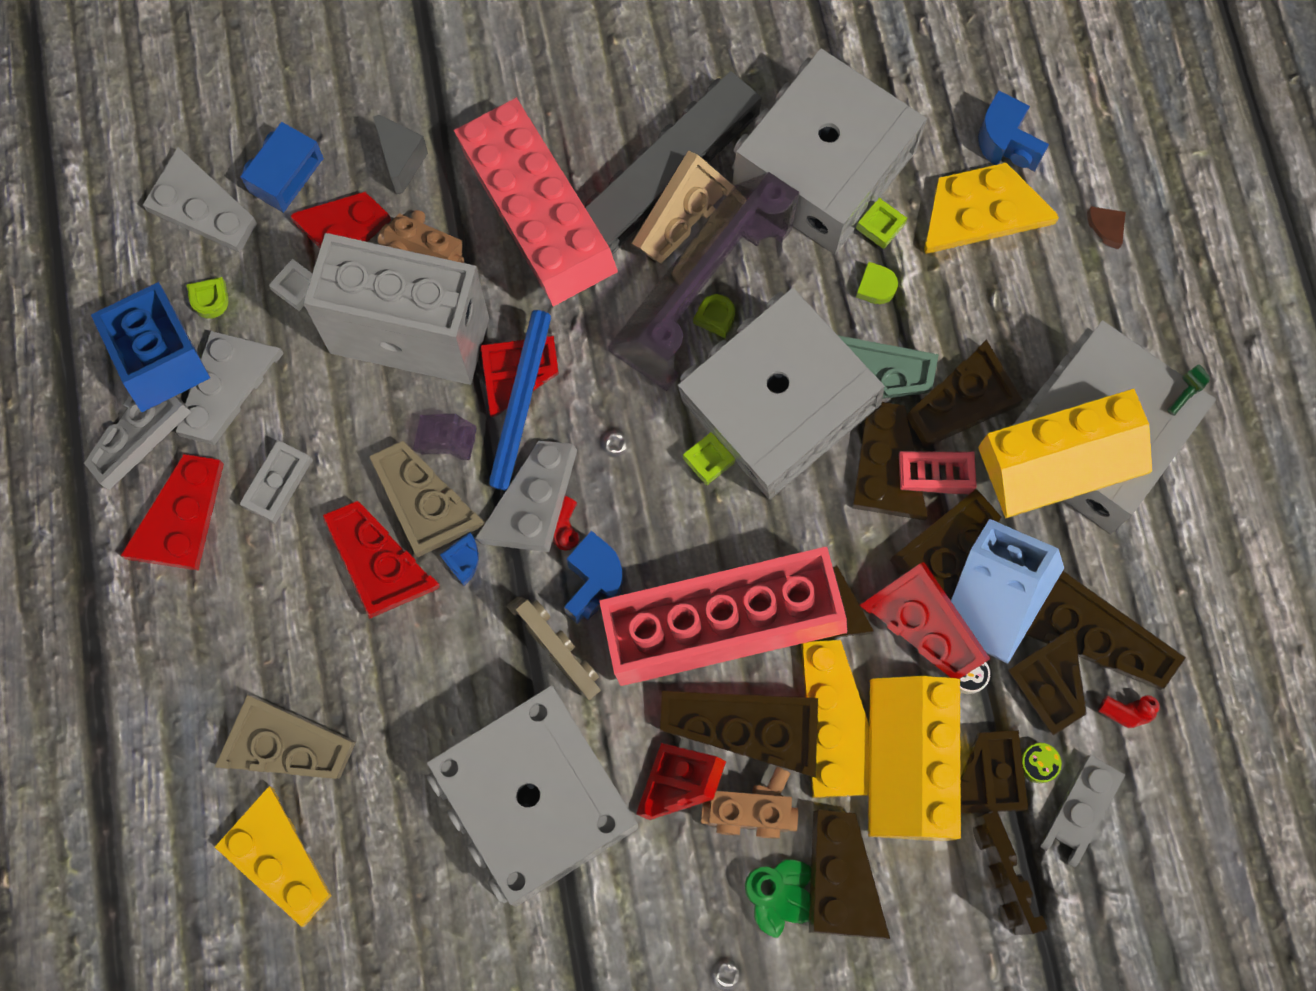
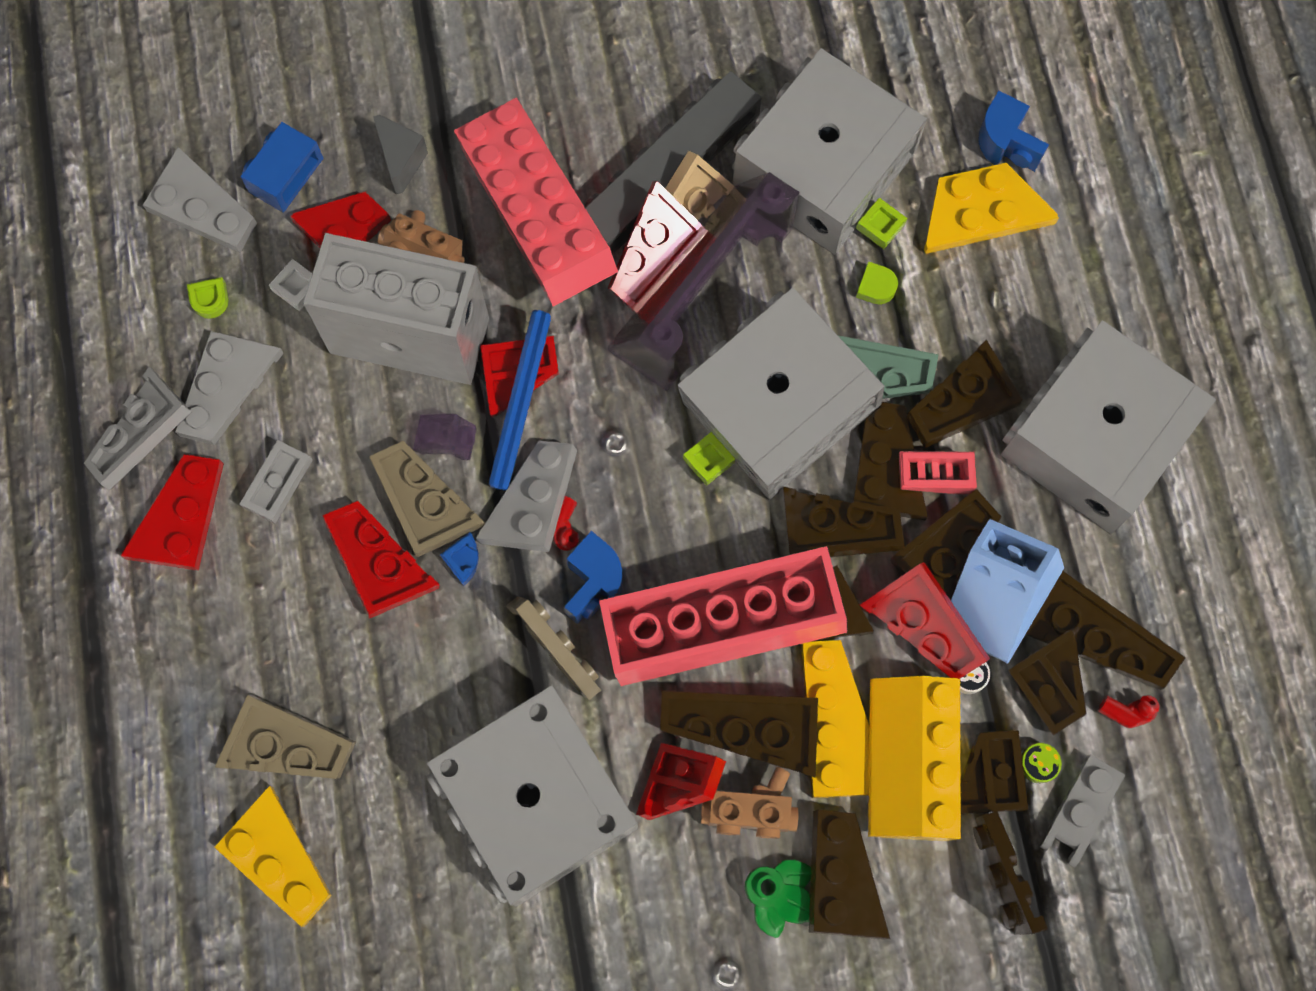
(150, 347): blue brick -> none
(655, 247): none -> wing
(715, 314): lime tile -> none
(840, 525): none -> dark brown wing
(1068, 453): yellow slope -> none
(1107, 225): copper tile -> none
(1197, 380): dark green hand -> none

